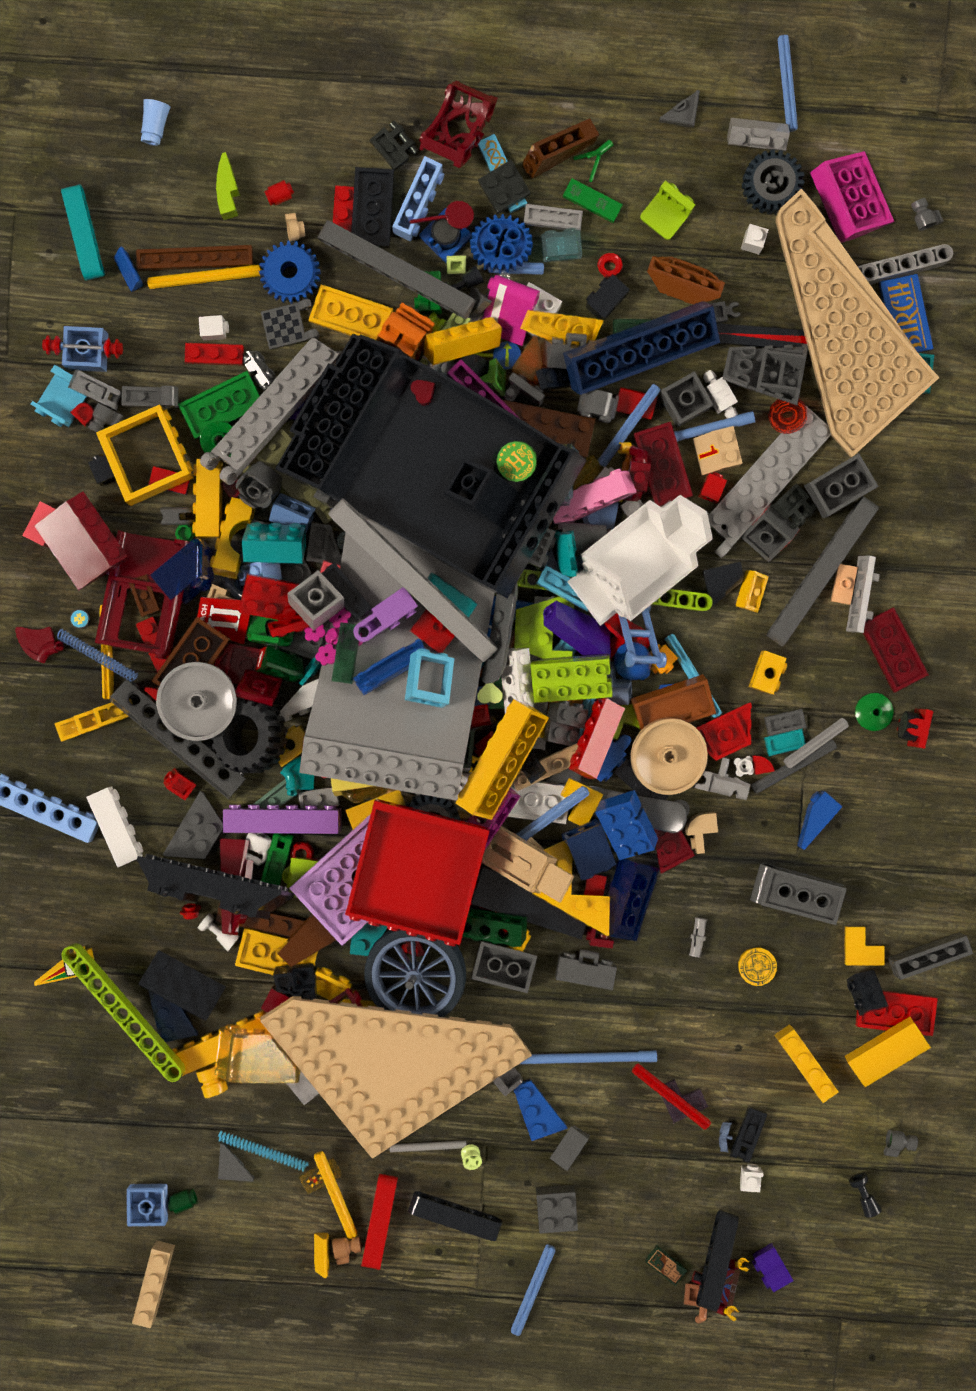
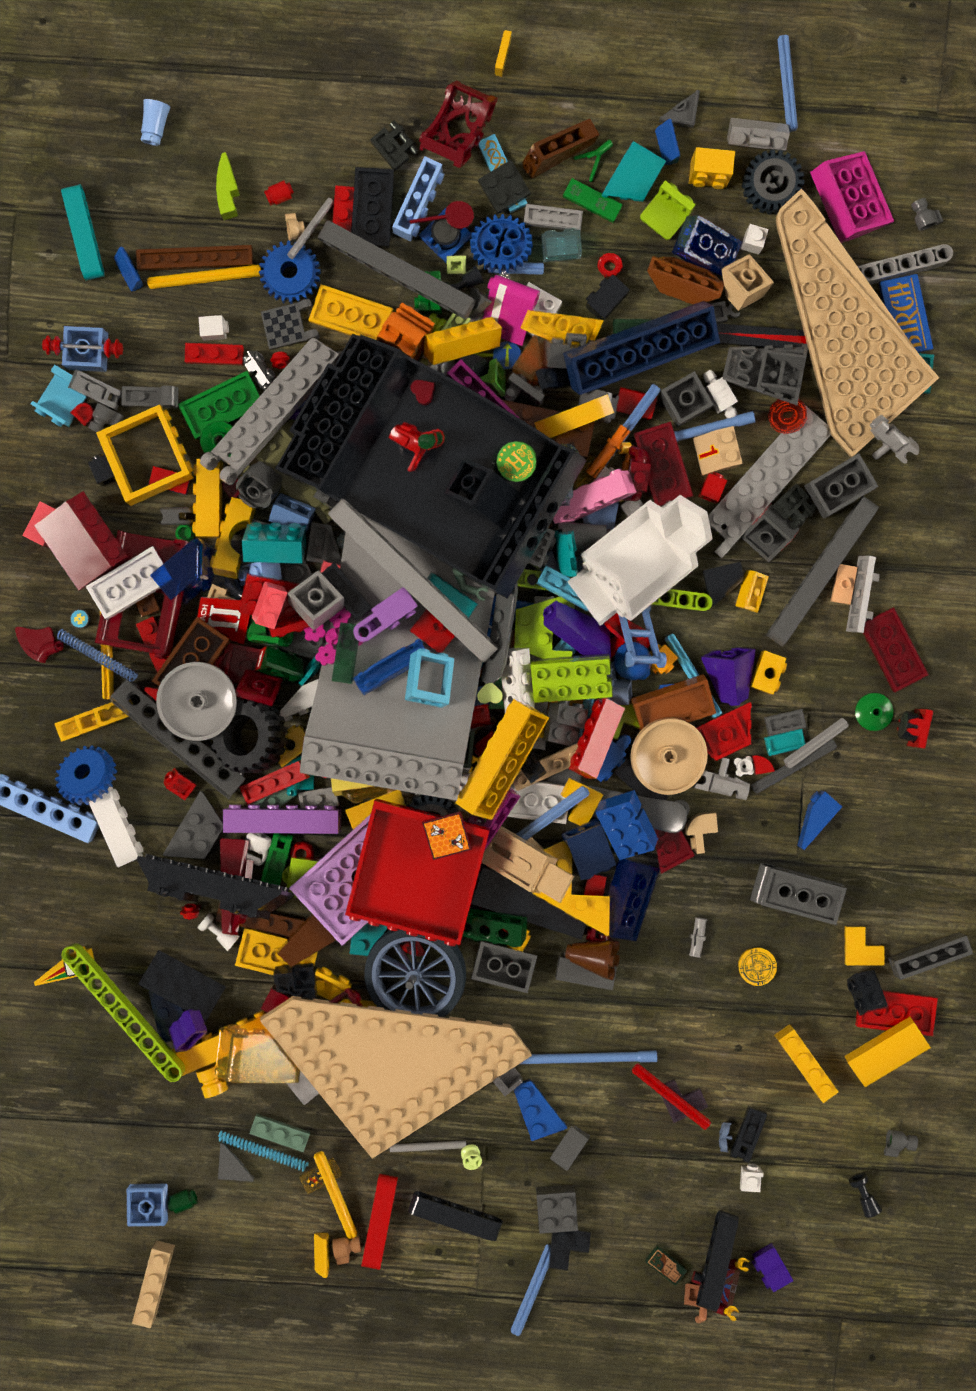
(73, 769): none -> blue gear
(126, 584): none -> white plate
(187, 1030): none -> dark purple brick
(269, 605): none -> coral brick
(273, 782): none -> red plate
(279, 1132): none -> sand green plate
(280, 360): none -> red plate
(310, 228): none -> light grey bar
(416, 441): none -> red piece
(446, 835): none -> tile
(467, 588): none -> sand green arm
(503, 52): none -> yellow tile
(565, 1242): none -> black plate
(575, 417): none -> yellow slope
(595, 956): none -> reddish brown cone
(608, 451): none -> orange pin
(635, 174): none -> teal slope
(668, 142): none -> blue slope
(706, 244): none -> clear blue slope
(711, 167): none -> yellow brick
(730, 673): none -> dark purple slope
(745, 282): none -> tan slope
(892, 439): none -> light grey piece

